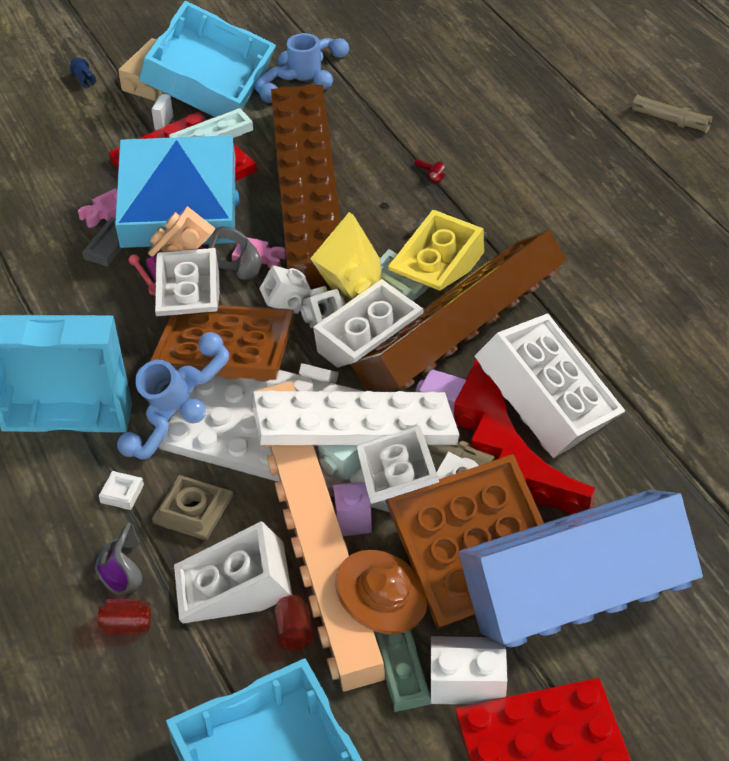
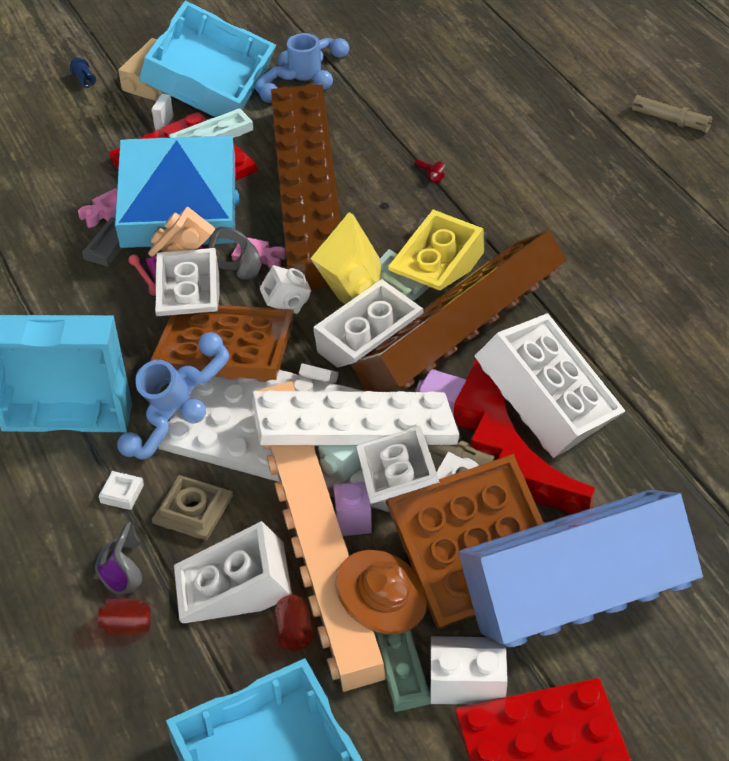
(330, 300): white brick -> none

